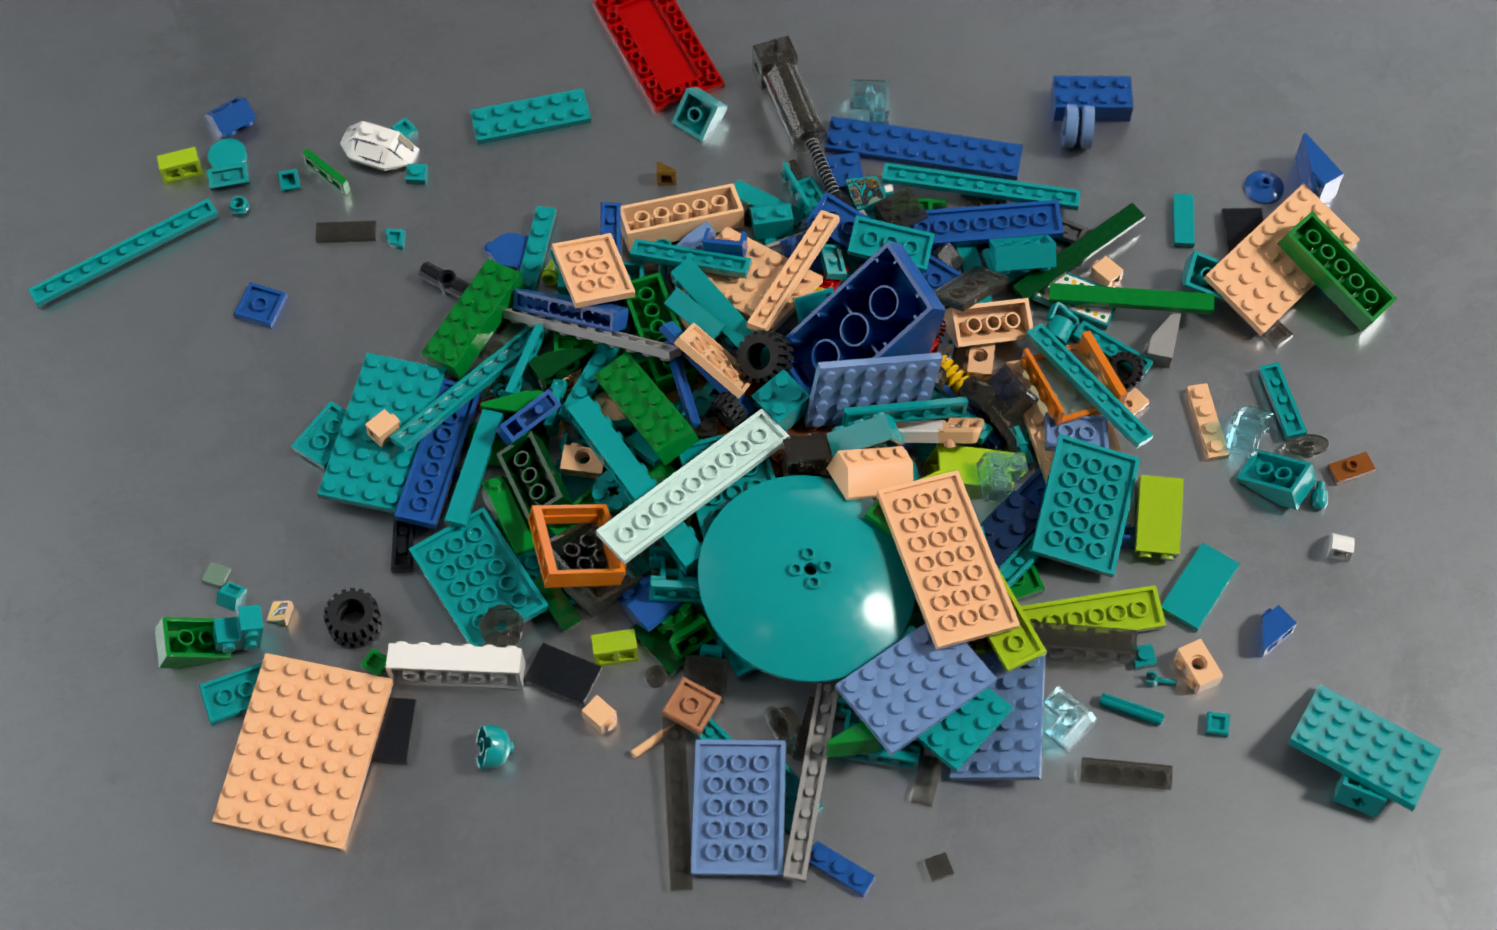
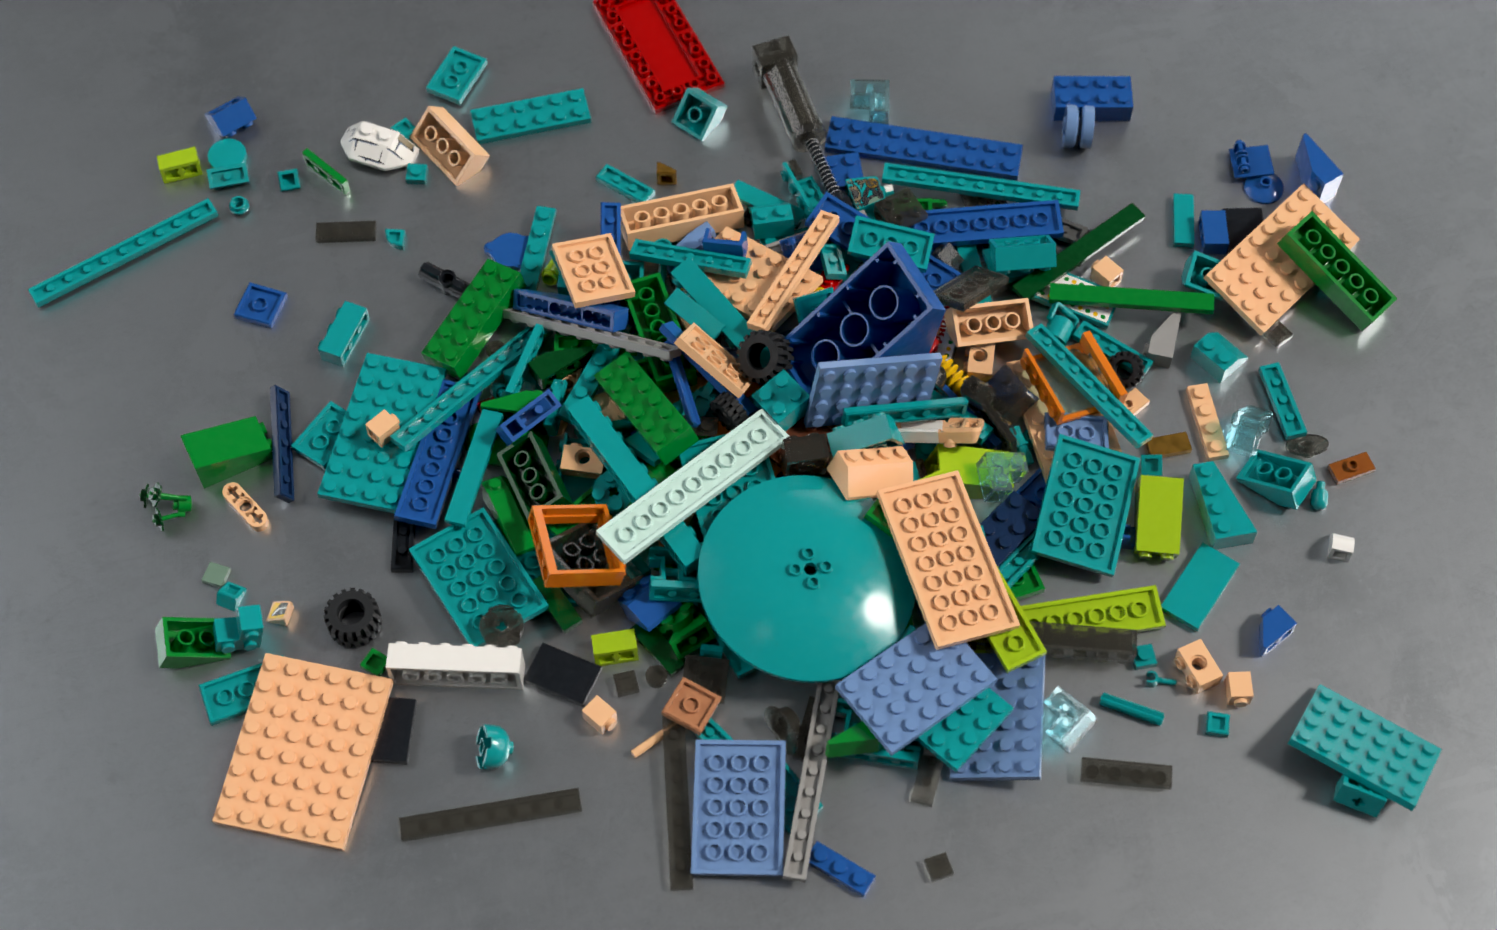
(181, 503): none -> plant
(228, 449): none -> green slope
(245, 498): none -> light nougat beam
(282, 444): none -> dark blue tile
(343, 333): none -> teal brick
(449, 145): none -> light nougat slope
(456, 75): none -> teal plate
(490, 814): none -> clear smoke tile
(624, 184): none -> teal tile
(626, 683): none -> clear smoke tile
(1152, 465): none -> teal plate
(1169, 445): none -> pearl gold tile
(1213, 232): none -> blue panel
(1217, 356): none -> teal slope
(1219, 508): none -> teal wedge
(1238, 688): none -> light nougat brick
(1250, 161): none -> blue hinge

